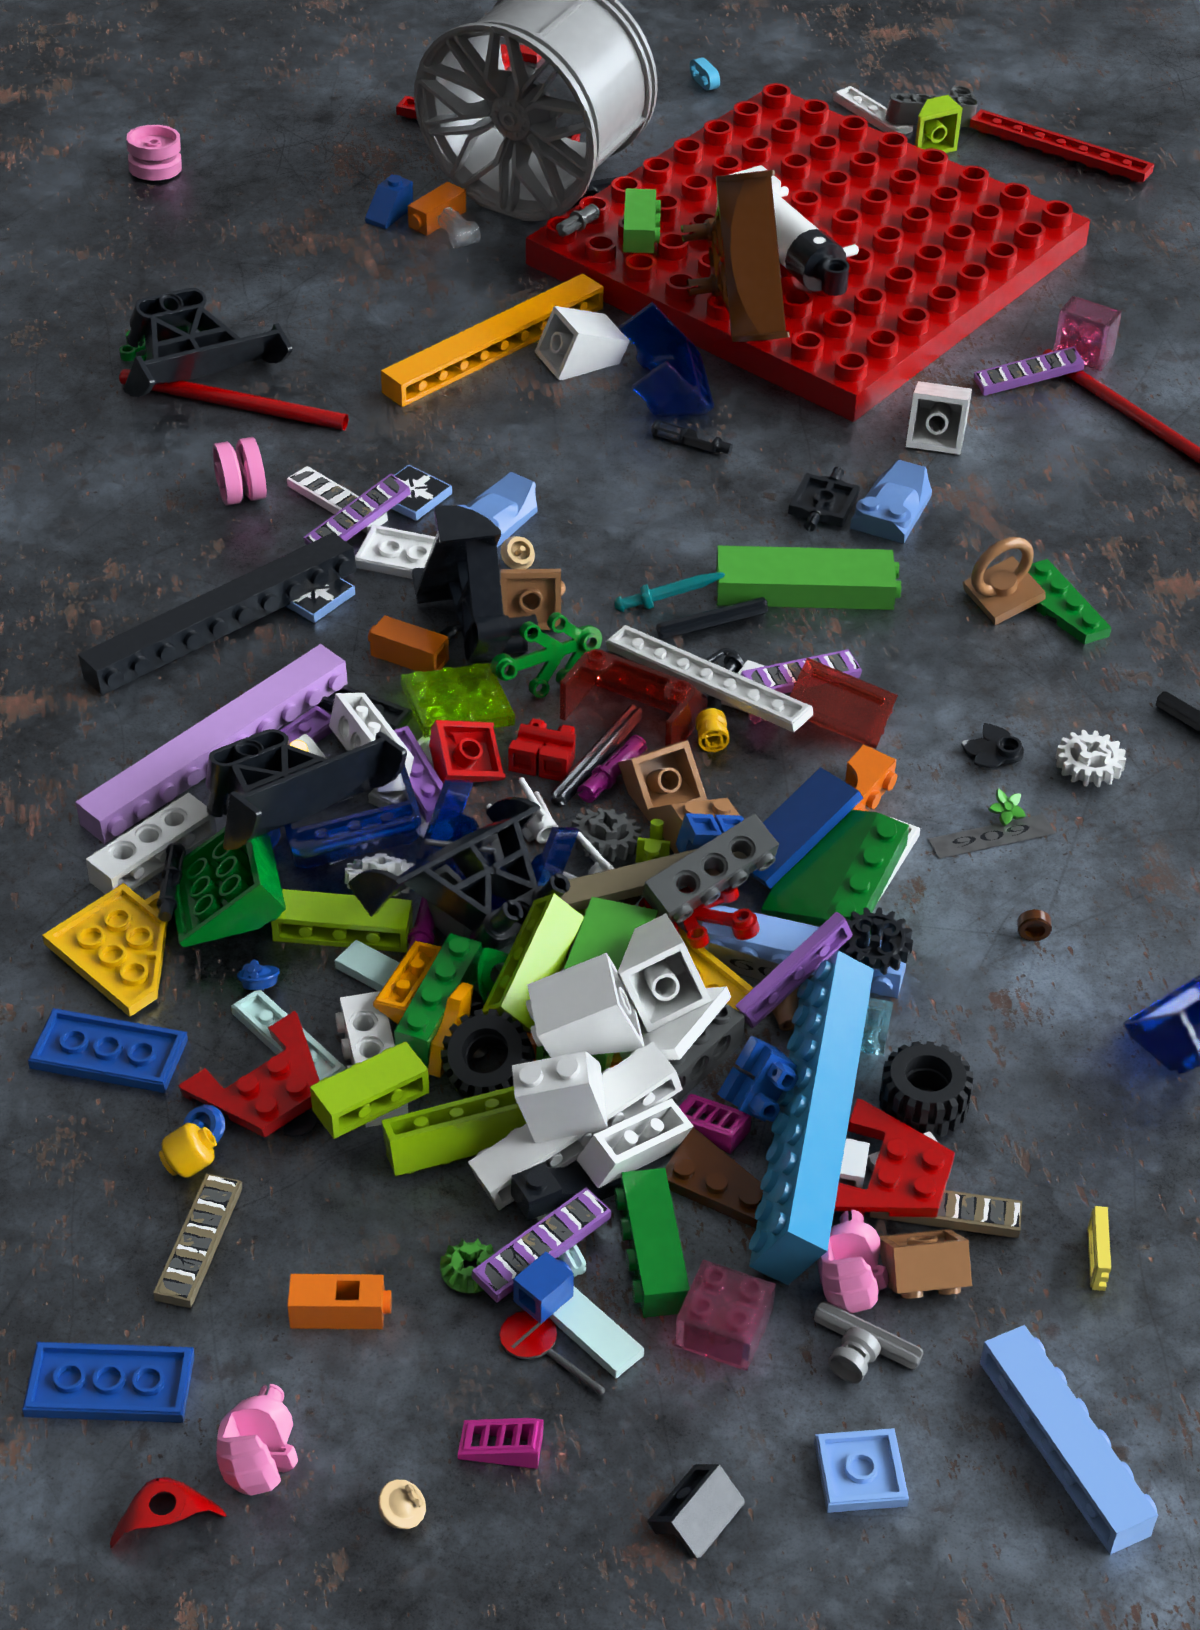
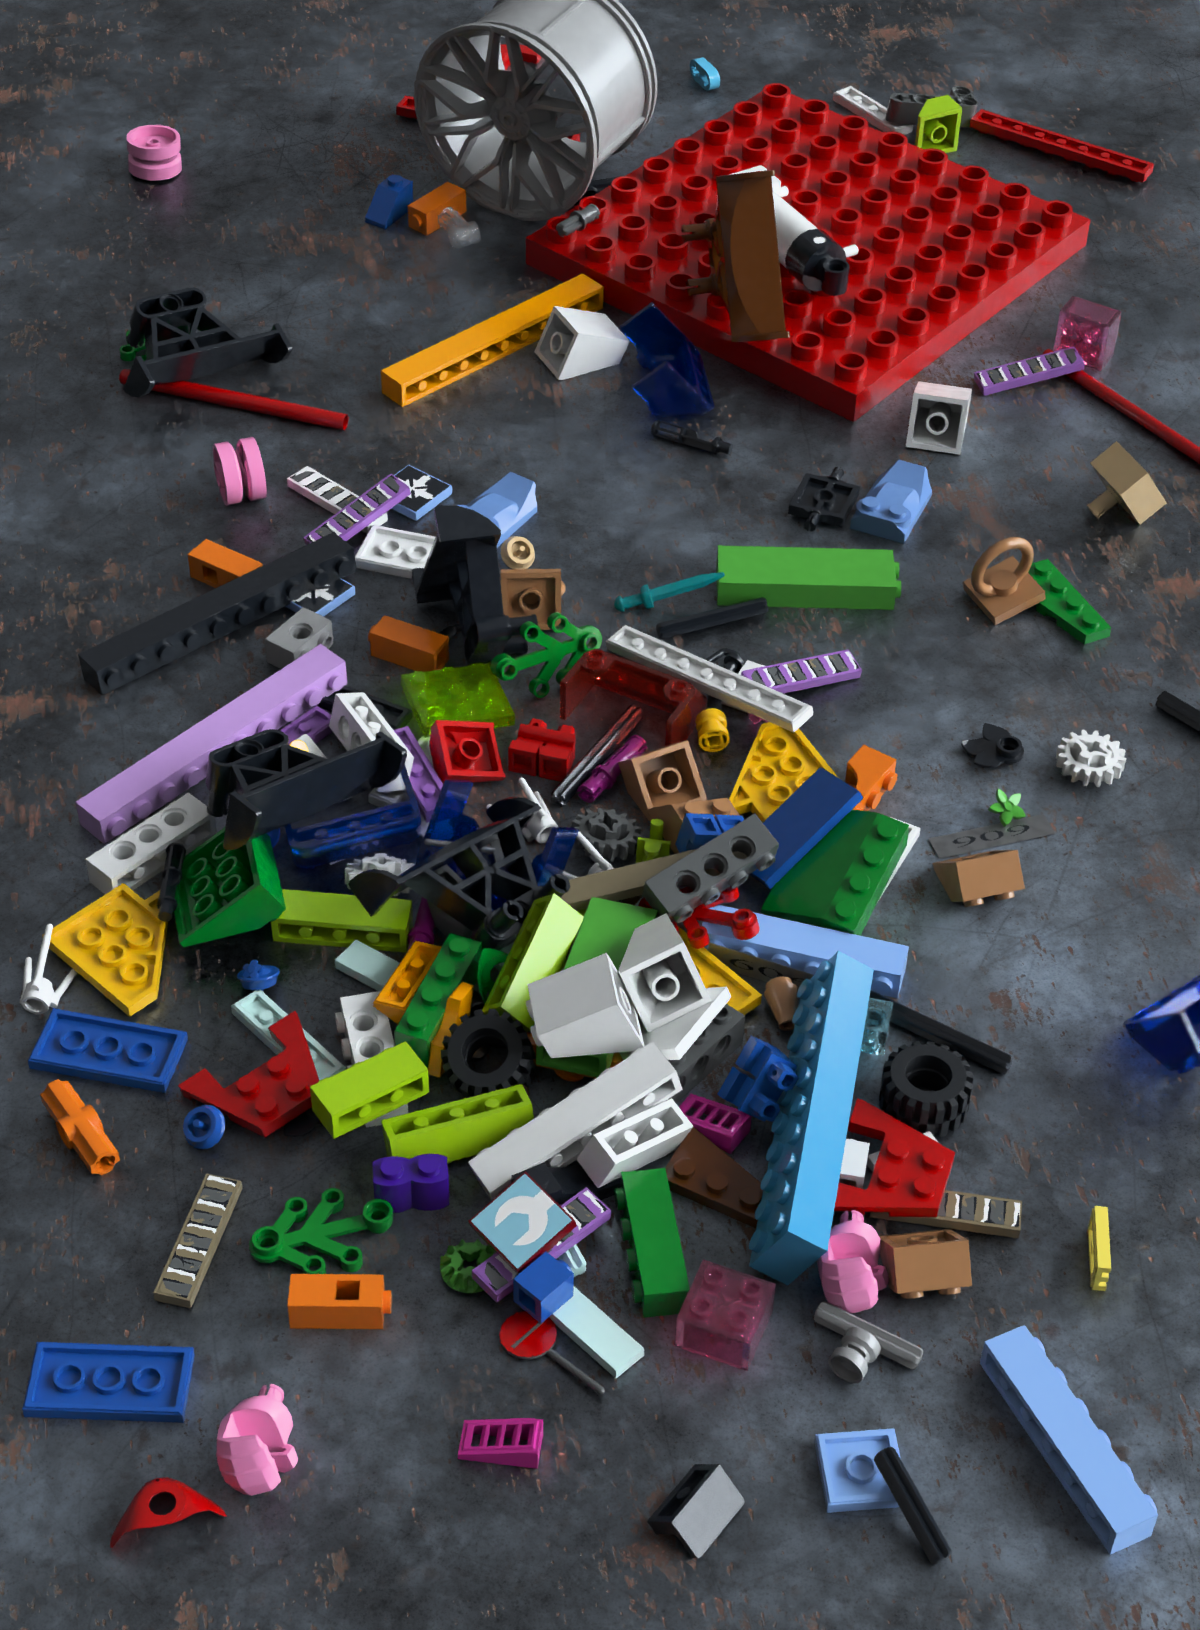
(38, 993): none -> white plant
(80, 1127): none -> orange piece
(187, 1150): yellow head -> none
(217, 564): none -> orange brick
(297, 637): none -> light grey brick
(317, 1234): none -> green plant
(401, 1504): tan hat -> none
(412, 1182): none -> dark purple brick
(522, 1223): none -> tile
(561, 1096): white slope -> none
(641, 220): bright green brick -> none
(774, 770): none -> yellow wing
(794, 969): medium lavender tile -> none
(844, 702): clear red piece -> none
(895, 942): black gear -> none
(912, 1505): none -> black axle
(943, 1034): none -> black axle
(981, 876): none -> medium nougat slope
(1034, 925): reddish brown tile -> none
(1125, 484): none -> tan brick

